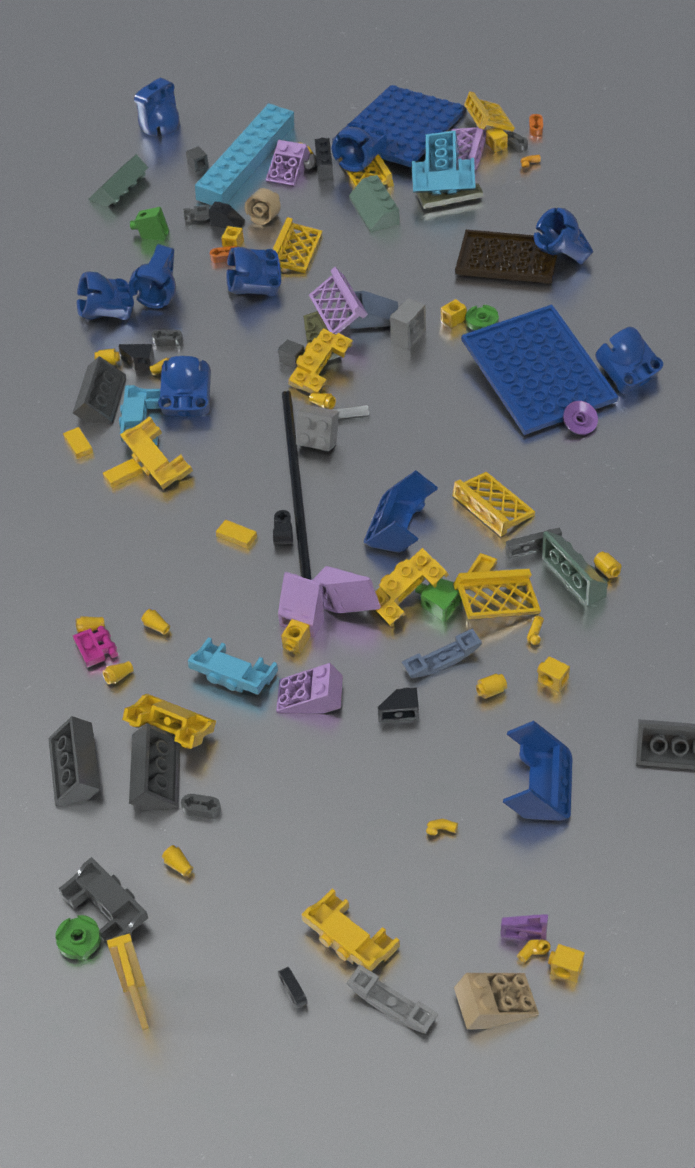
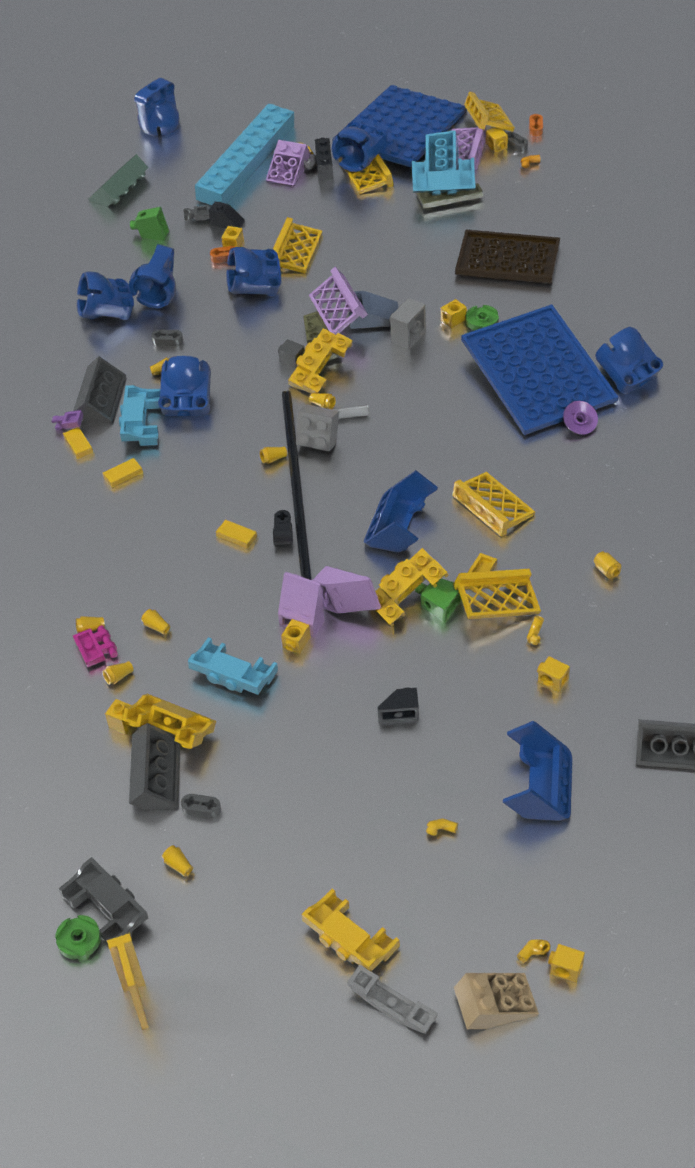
(69, 420): none -> medium lavender plate
(73, 762): dark grey slope -> none
(109, 355): yellow brick -> none
(114, 717): none -> yellow brick
(137, 355): black slope -> none
(154, 462): yellow bracket -> none
(197, 159): dark grey brick -> none
(263, 206): tan brick -> none
(272, 454): none -> yellow cone
(292, 987): black beam -> none
(311, 691): lavender slope -> none
(375, 204): sand green slope -> none
(444, 657): sand blue slope -> none
(491, 685): yellow brick -> none
(525, 927): medium lavender wing -> none
(527, 544): dark grey plate -> none
(562, 235): blue piece -> none
(573, 569): sand green slope -> none

